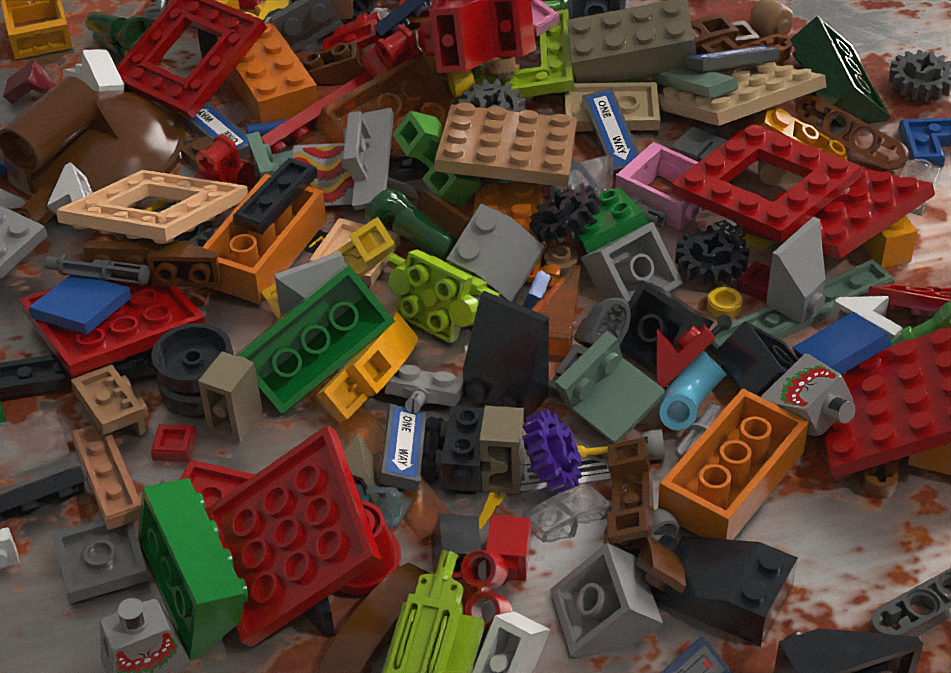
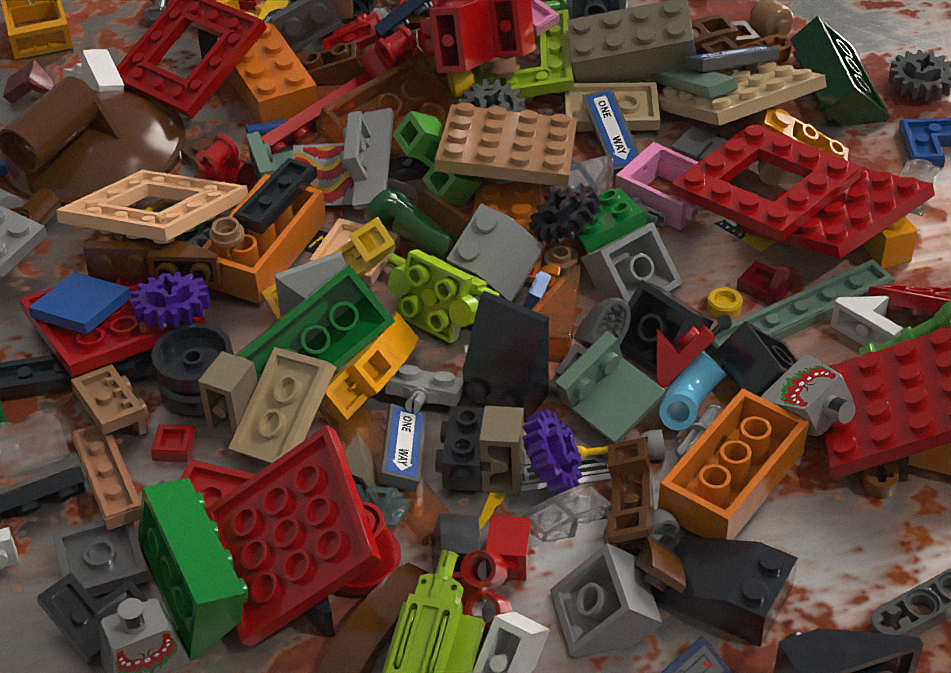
(69, 188): white slope -> none
(80, 615): none -> black plate
(98, 269): dark grey piece -> none
(116, 32): dark green piece -> none
(170, 300): none -> dark purple gear
(212, 123): tile -> none
(226, 232): none -> medium nougat plate
(282, 405): none -> tan plate
(430, 447): black axle -> none
(712, 256): black gear -> none
(798, 274): light grey slope -> none
(845, 343): blue tile -> none
(853, 129): dark orange beam -> none

